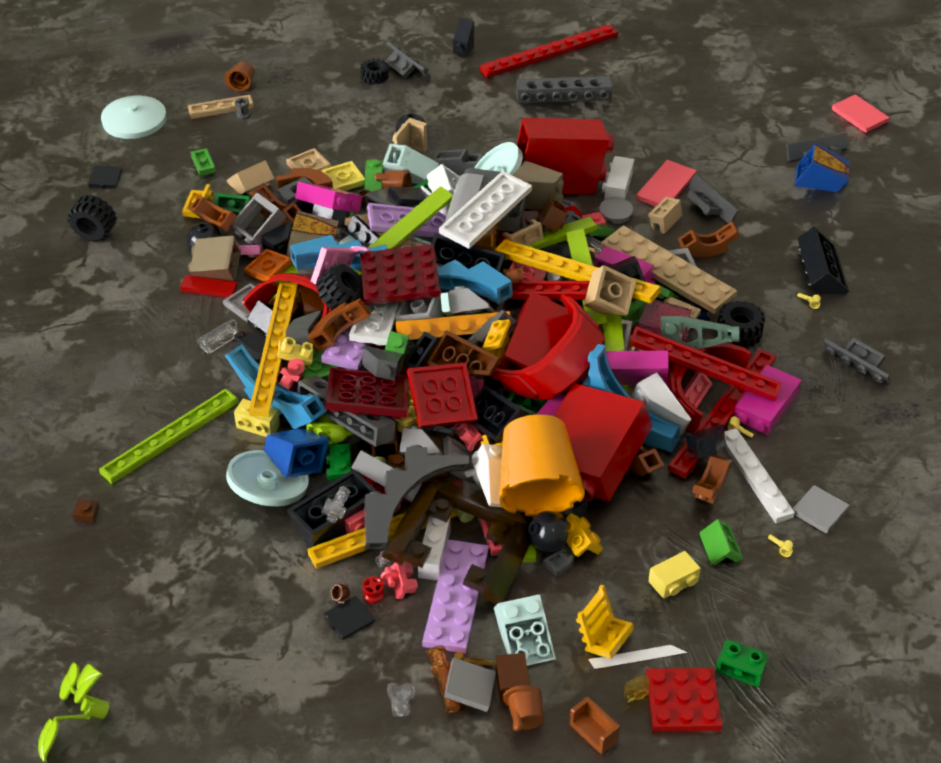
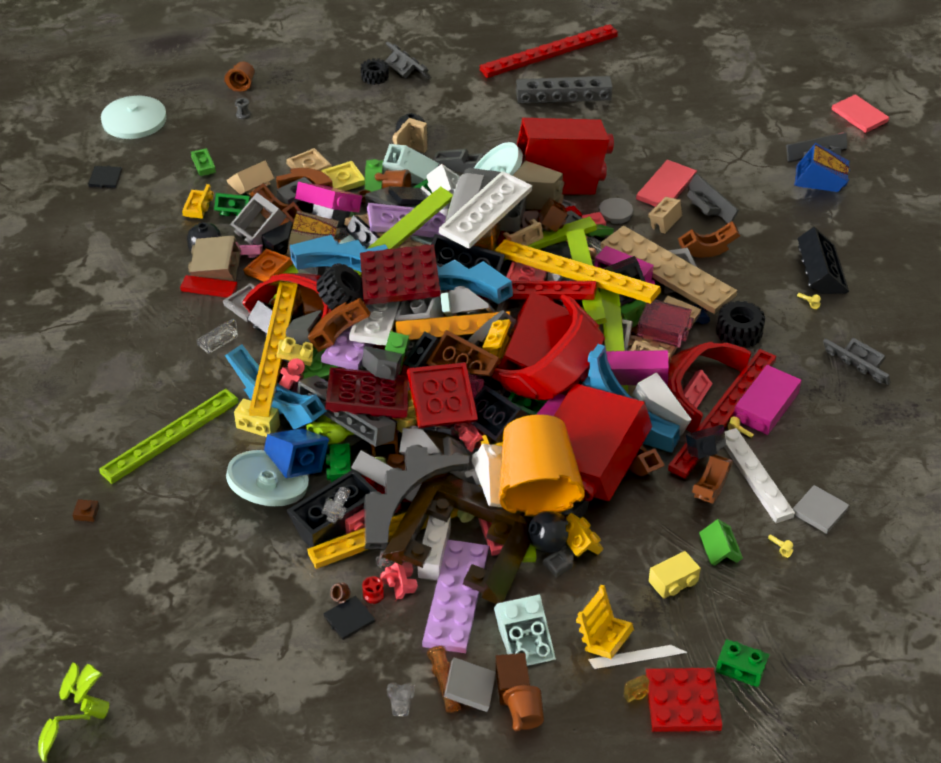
(92, 218): black tyre -> none
(213, 214): dark orange arch -> none
(216, 107): tan tile -> none
(251, 341): black slope -> none
(333, 255): bright pink piece -> none
(464, 37): black slope -> none
(477, 661): pearl gold bar -> none
(514, 275): dark orange plate -> none
(594, 725): dark orange panel -> none
(609, 291): tan slope -> none
(619, 178): white brick -> none
(665, 293): bright green plate -> none
(672, 326): sand green plate -> none
(707, 364): red plate -> none

